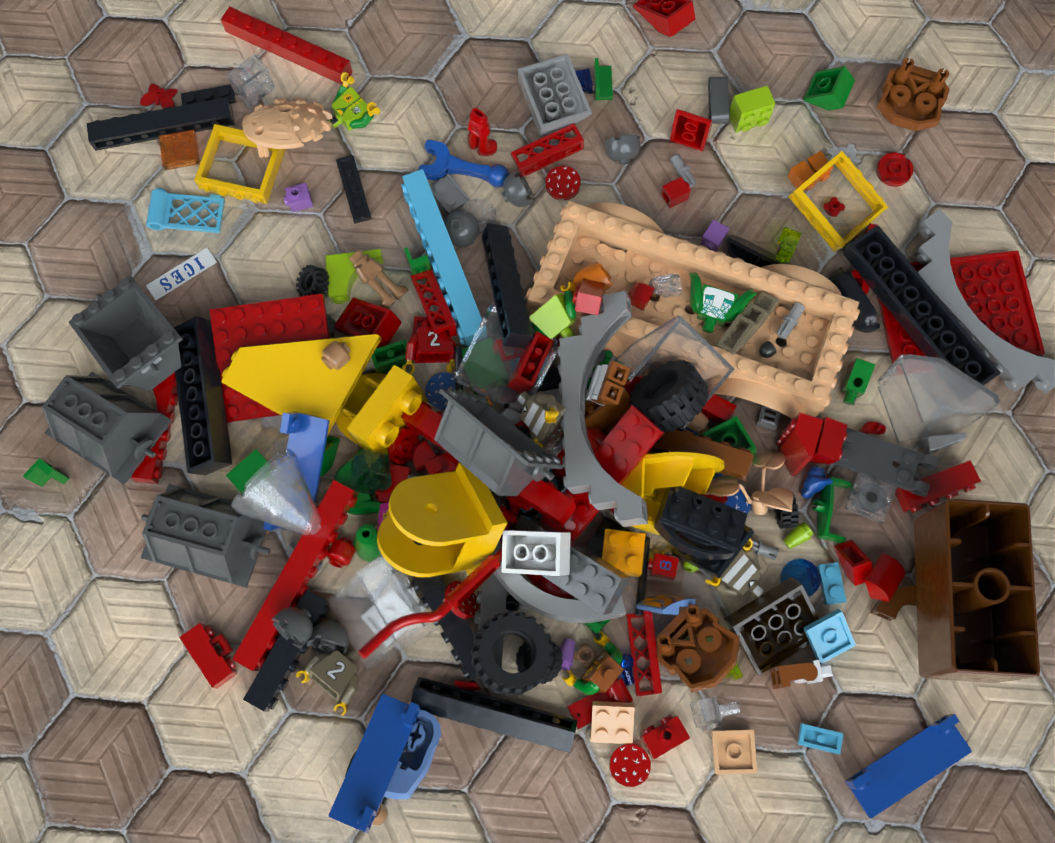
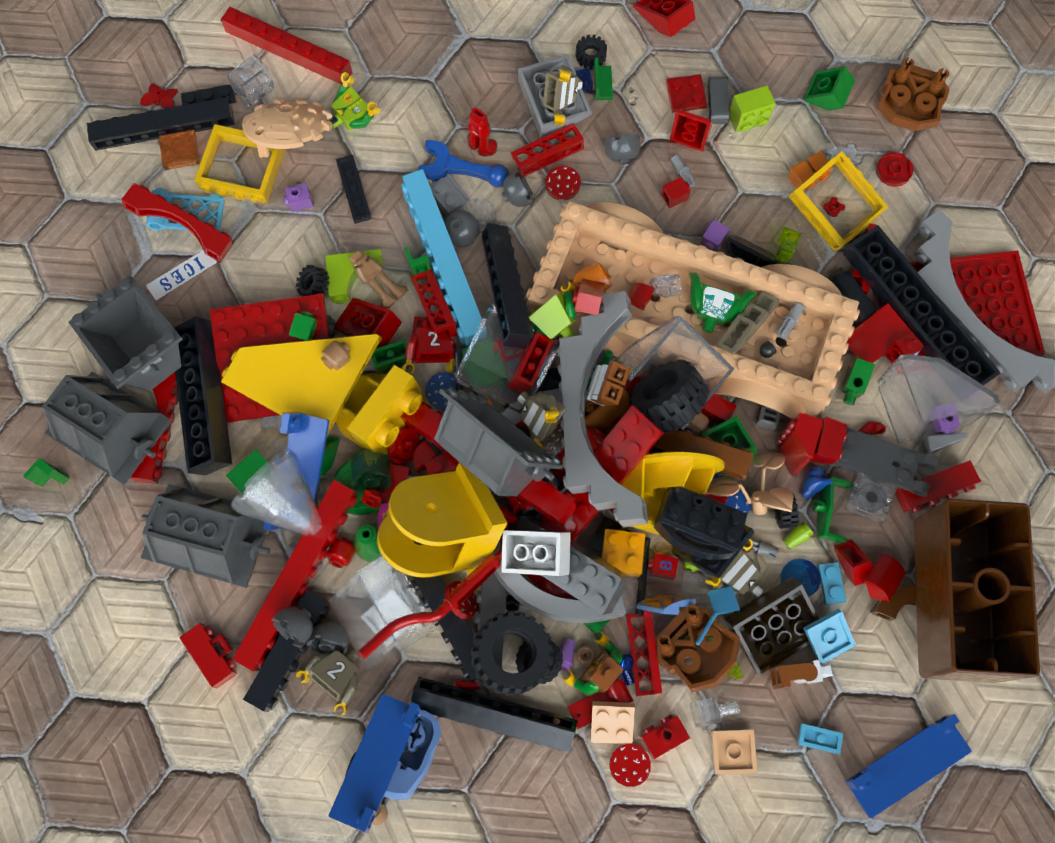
(144, 203): none -> red arch
(303, 326): none -> green brick
(372, 498): none -> red plate
(560, 91): none -> dark tan torso
(590, 43): none -> black tyre
(686, 93): none -> red plate
(722, 602): none -> dark azure piece
(877, 334): none -> red tile
(903, 346): none -> red head
(946, 425): none -> medium lavender brick

